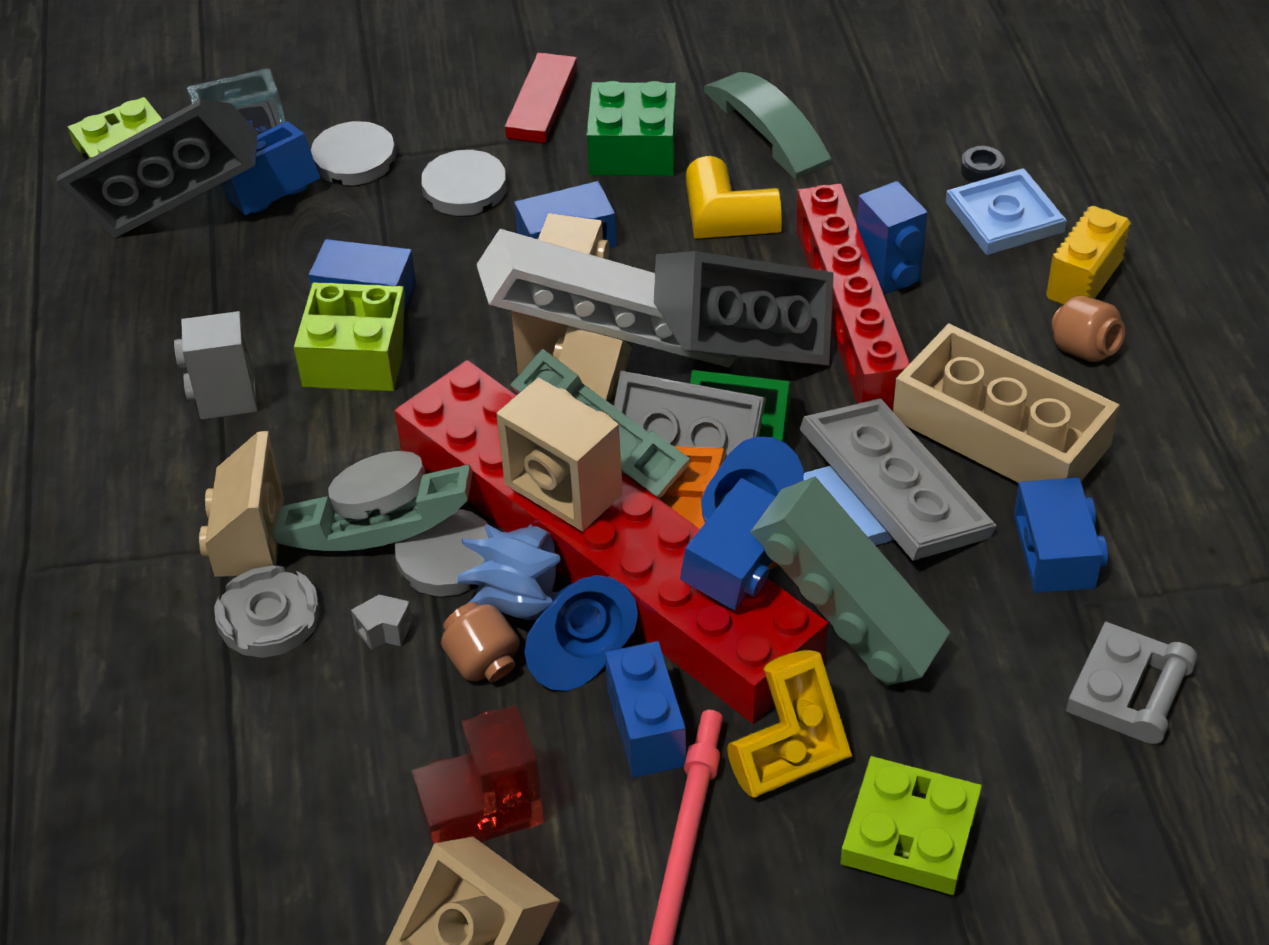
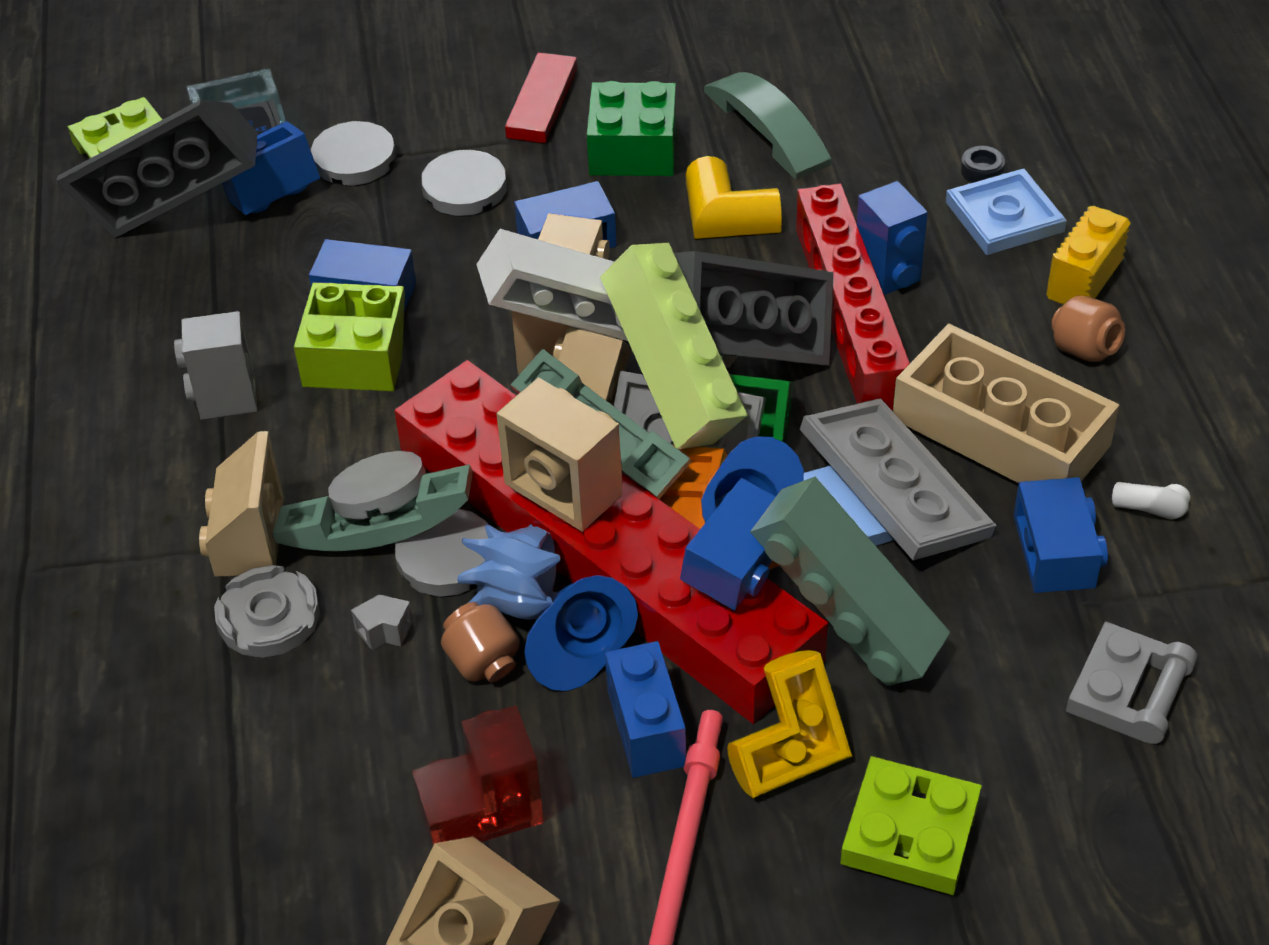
(673, 345): none -> yellowish green brick
(1165, 502): none -> white arm

